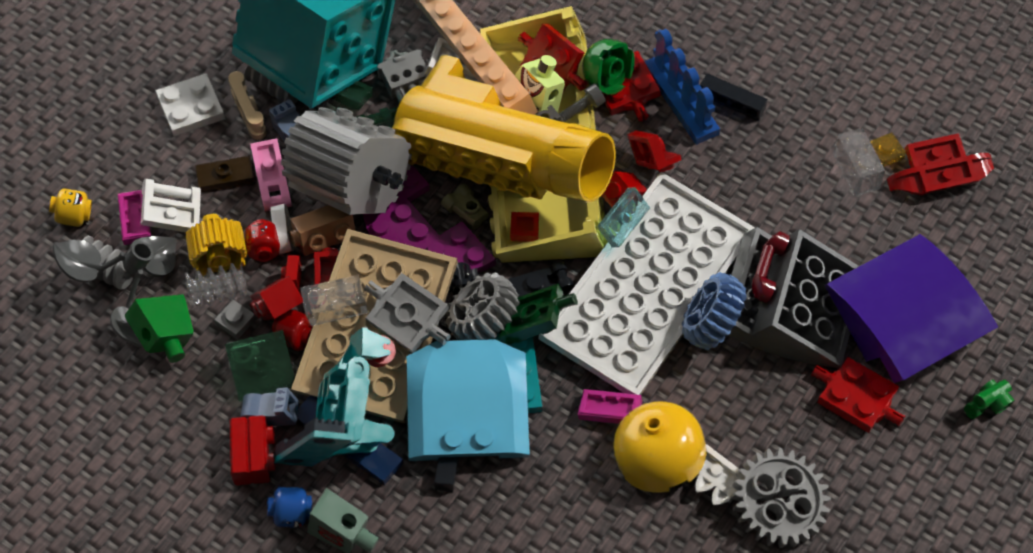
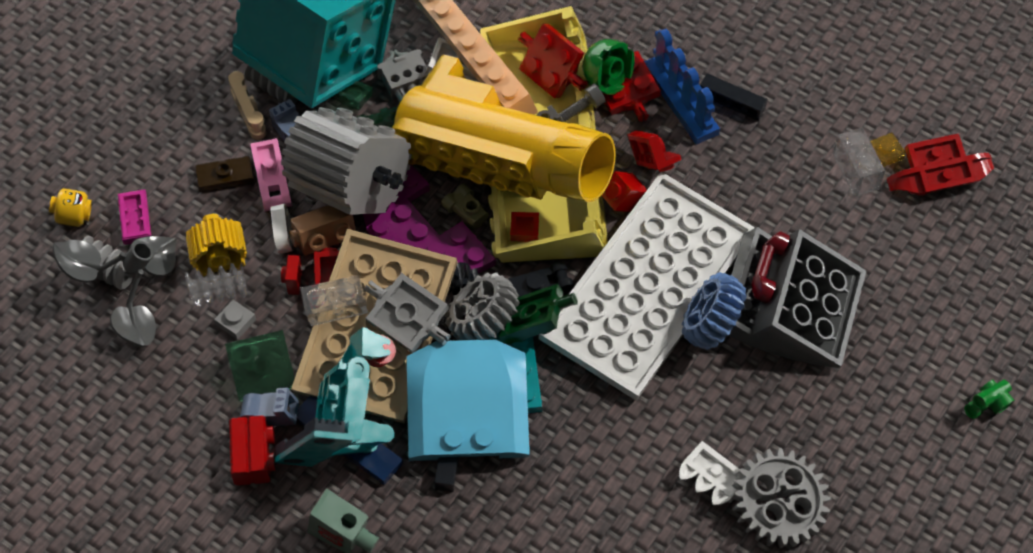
(161, 324): green torso -> none
(166, 212): white plate -> none
(190, 104): white plate -> none
(262, 240): red head -> none
(275, 299): red brick -> none
(289, 507): blue head -> none
(295, 329): red head -> none
(542, 82): yellowish green torso -> none
(607, 406): dark pink plate -> none
(623, 217): clear light blue plate -> none
(659, 446): yellow cylinder -> none
(858, 395): red plate -> none
(910, 307): dark purple slope -> none

